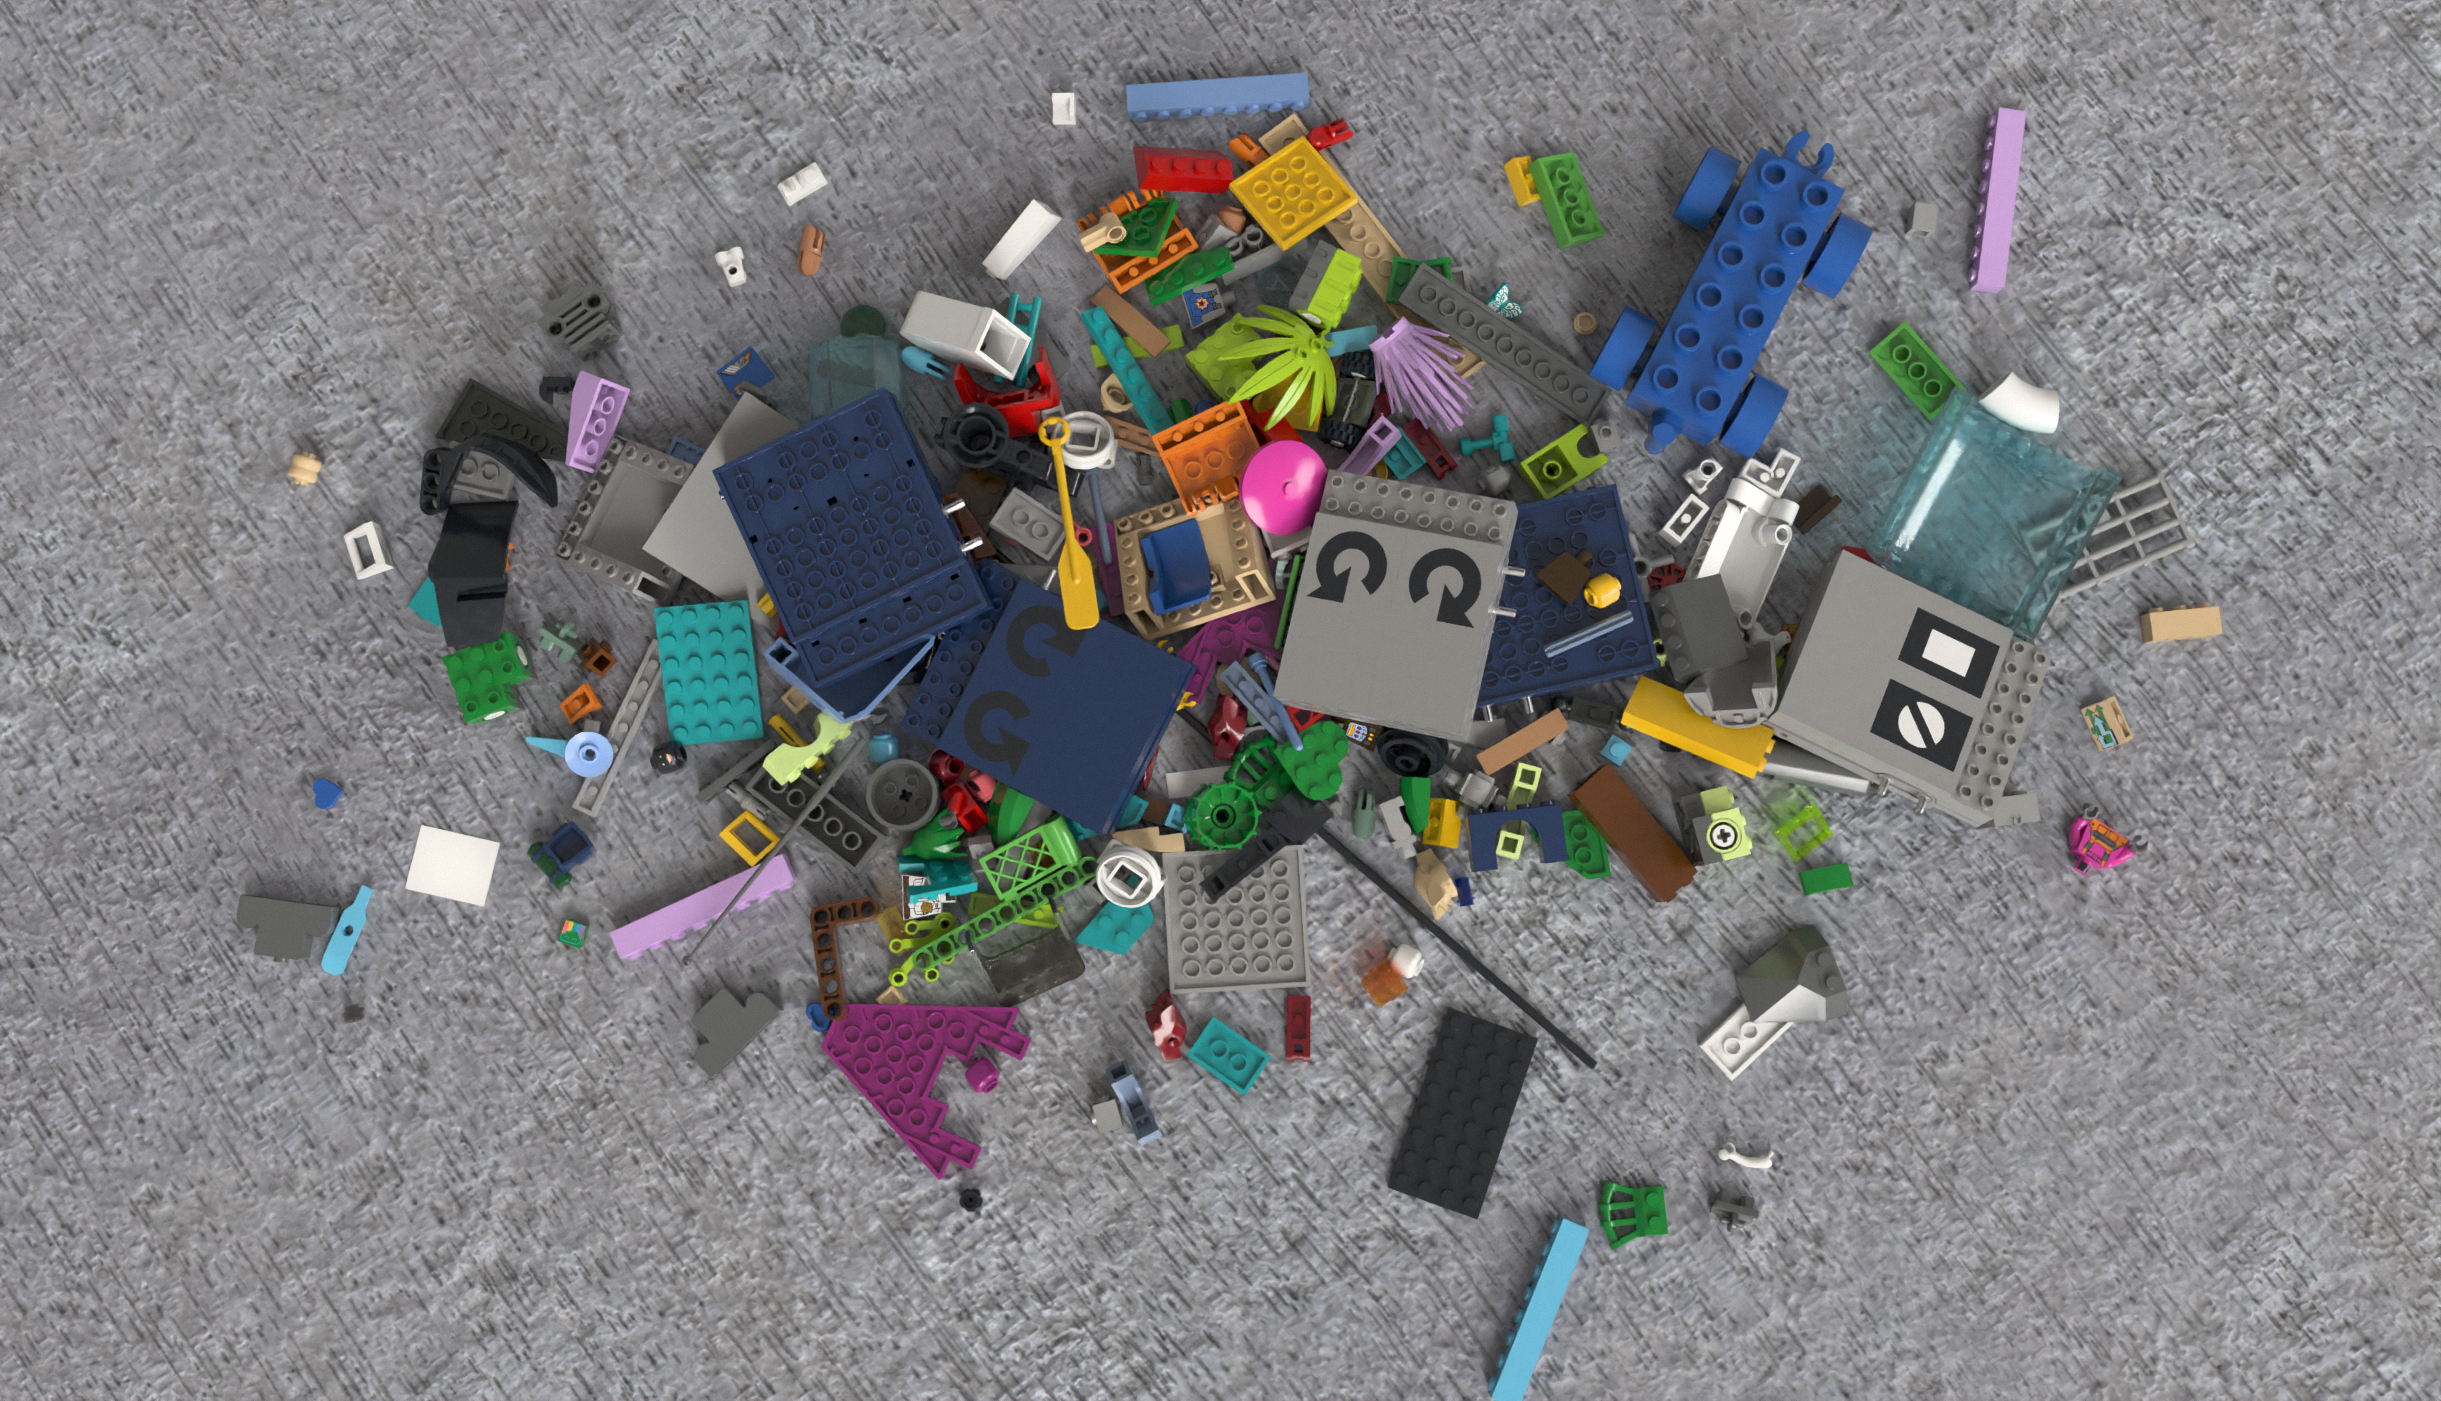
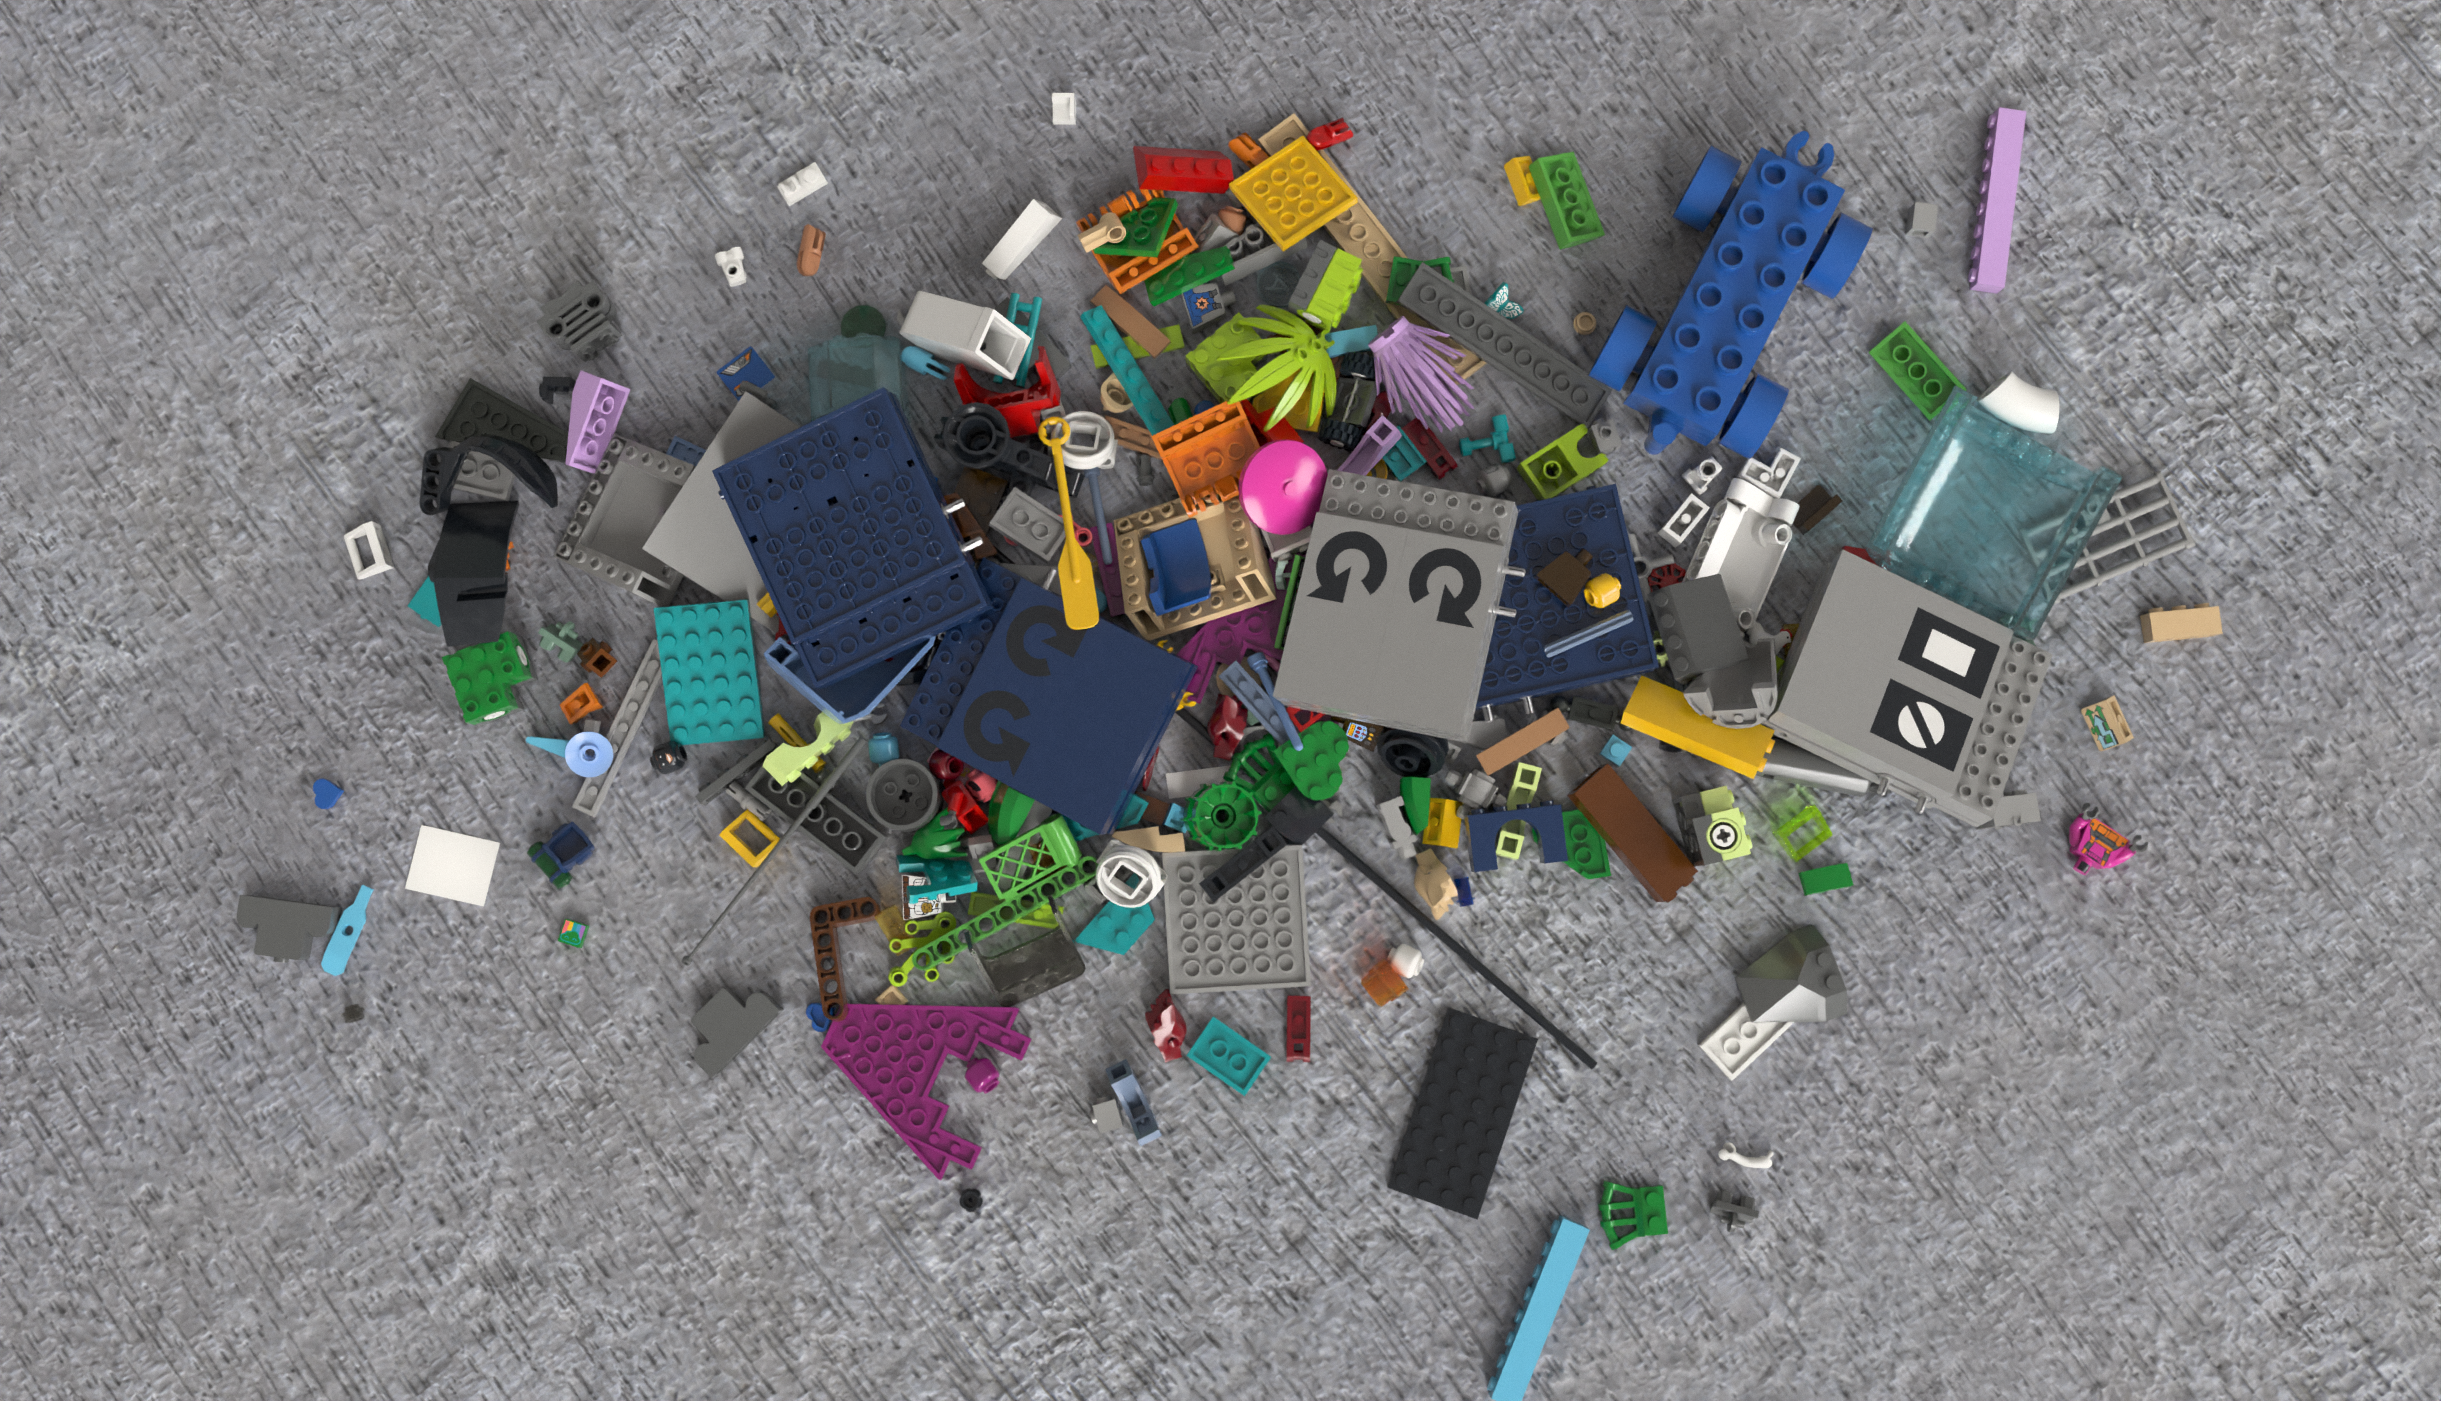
(304, 468): tan piece -> none
(700, 908): lavender brick -> none
(795, 700): tan tile -> none
(1217, 96): medium blue brick -> none
(1364, 820): sand green arm -> none

